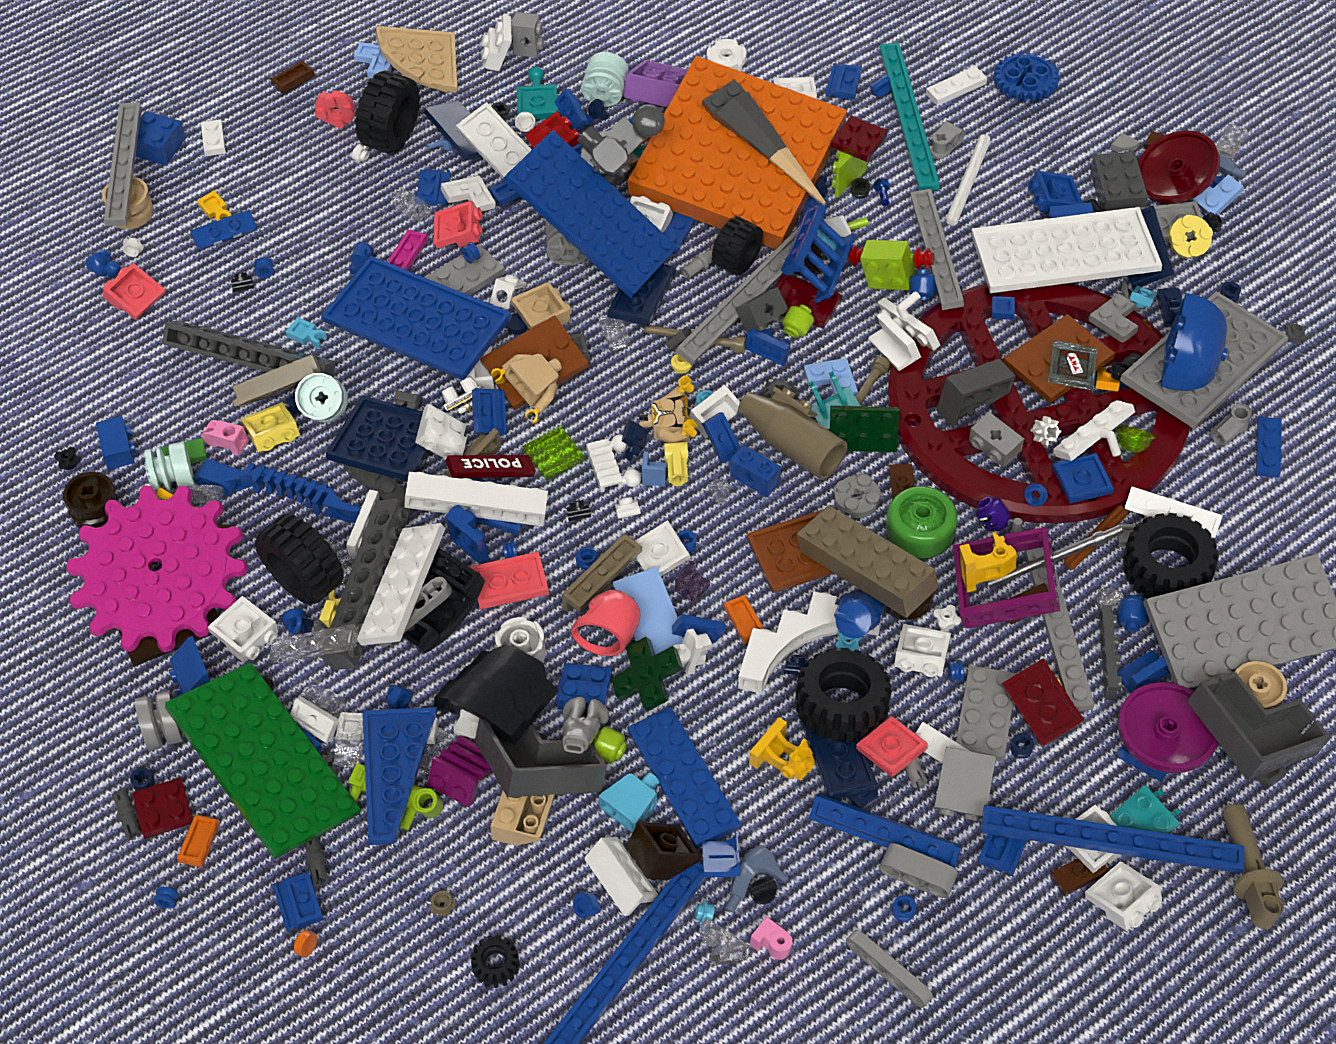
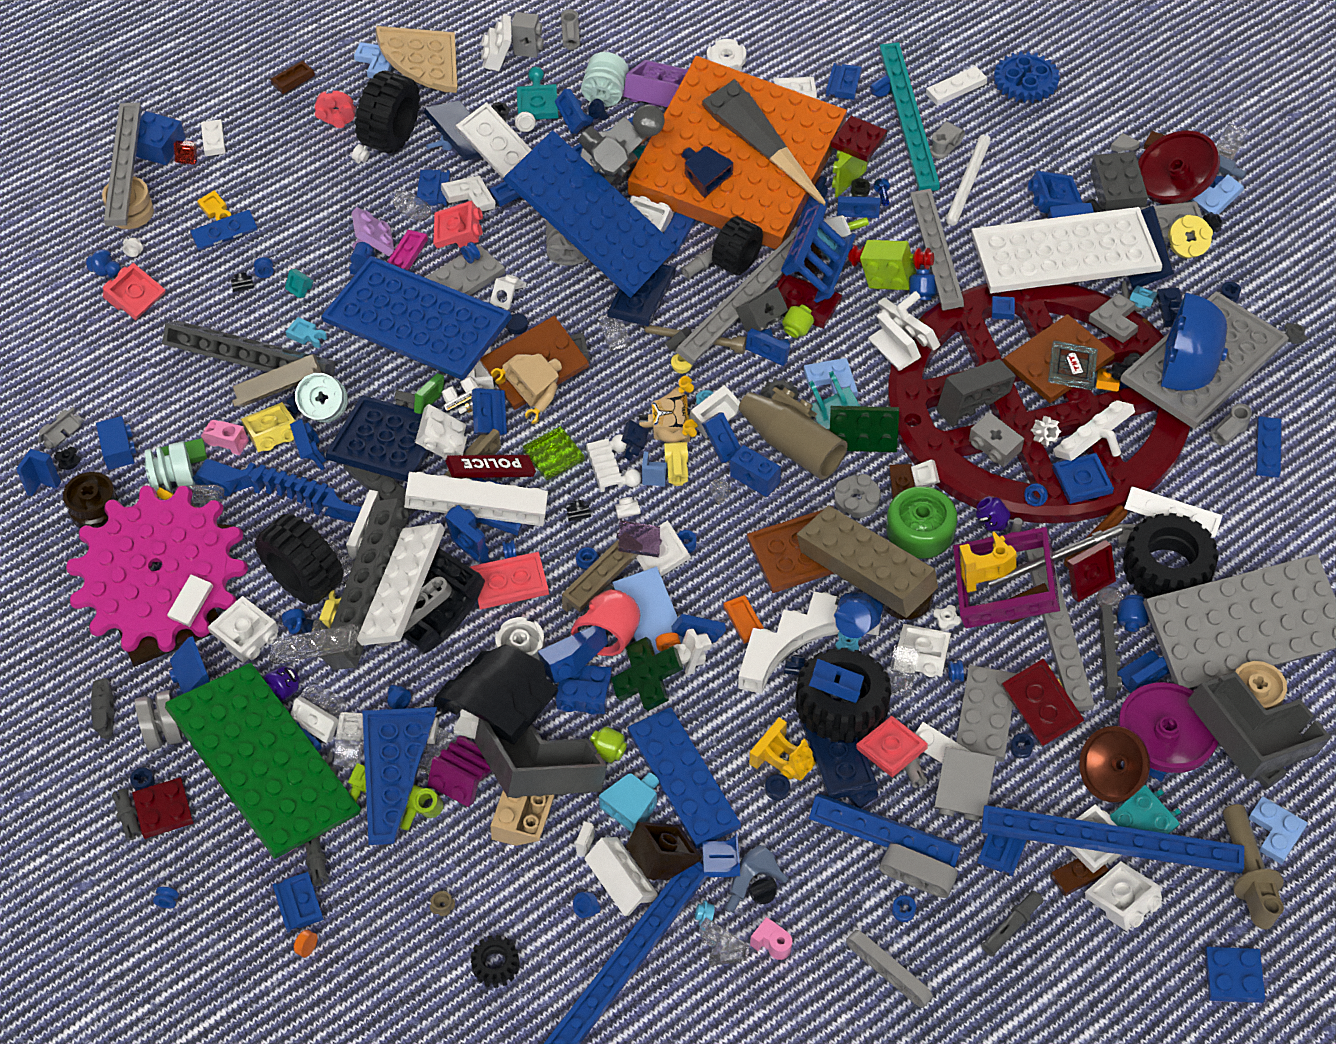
(37, 469): none -> blue panel
(52, 433): none -> light grey hinge
(102, 708): none -> dark grey hinge
(185, 152): none -> clear red tile
(190, 600): none -> white tile
(198, 841): orange tile -> none
(283, 682): none -> dark purple head
(298, 283): none -> teal tile
(307, 441): none -> blue piece
(372, 231): none -> lavender plate
(429, 393): none -> bright green tile
(541, 304): tan plate -> none
(559, 124): red plate -> none
(570, 29): none -> light grey piece
(572, 653): none -> blue slope
(578, 730): light grey piece -> none
(585, 839): none -> white tile
(639, 538): none -> clear purple piece
(667, 640): none -> orange tile
(691, 584): clear purple panel -> none
(706, 169): none -> dark blue torso
(777, 787): none -> dark blue tile
(847, 687): none -> blue piece
(858, 207): none -> blue plate
(879, 367): dark tan piece -> none
(903, 670): none -> clear slope
(925, 474): none -> white tile
(1020, 915): none -> dark grey pin
(1091, 570): none -> dark red plate
(1102, 761): none -> copper dish
(1134, 438): clear neon green piece -> none
(1234, 974): none -> blue plate
(1283, 827): none -> light blue plate

